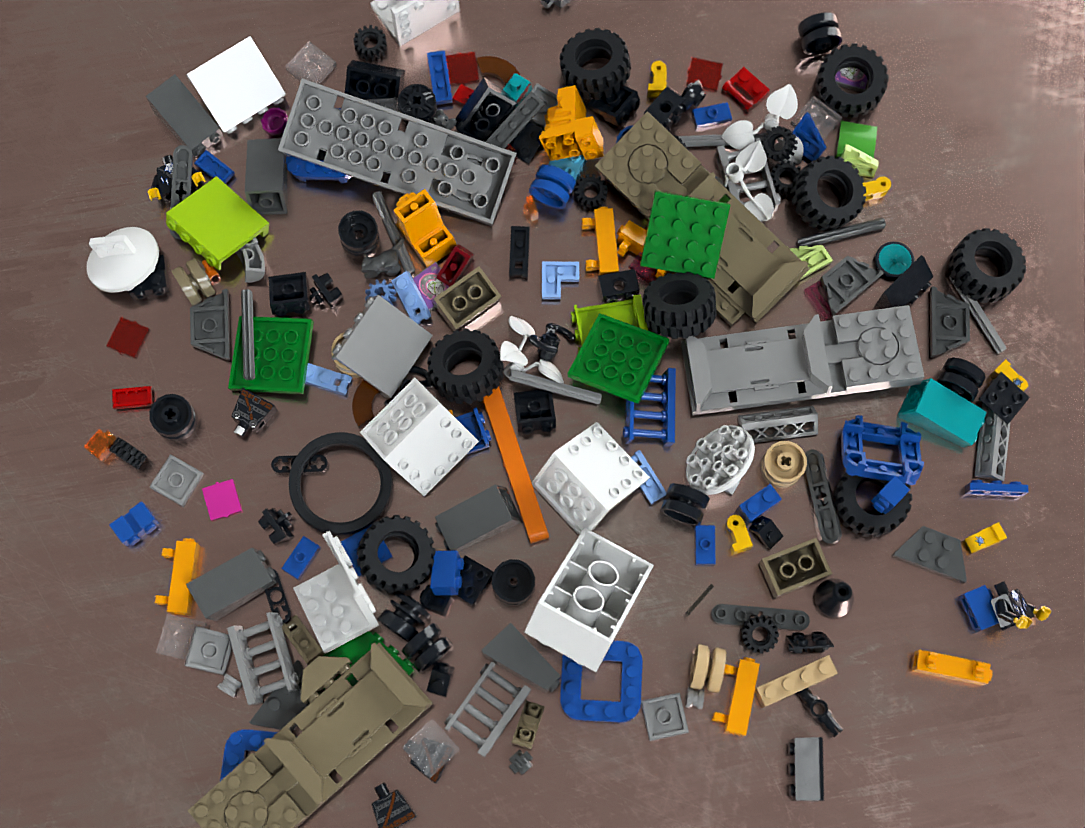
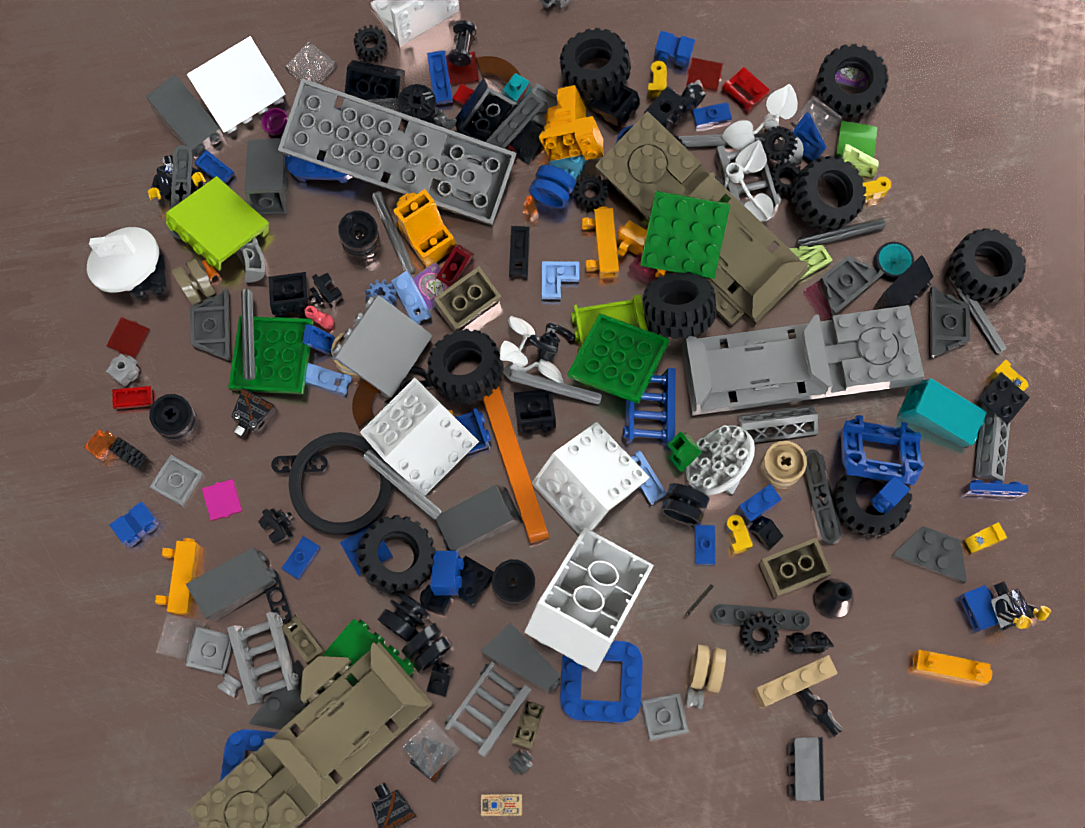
(123, 369): none -> light grey brick
(318, 339): none -> blue plate
(319, 317): none -> coral piece
(336, 602): white bracket -> none
(386, 262): dark grey animal -> none
(403, 485): none -> light grey axle
(464, 30): none -> black hose
(501, 805): none -> tan tile
(626, 279): black brick -> none
(674, 49): none -> blue brick
(683, 450): none -> green brick
(741, 696): light orange brick -> none
(819, 33): black wheel -> none
(962, 377): black wheel -> none

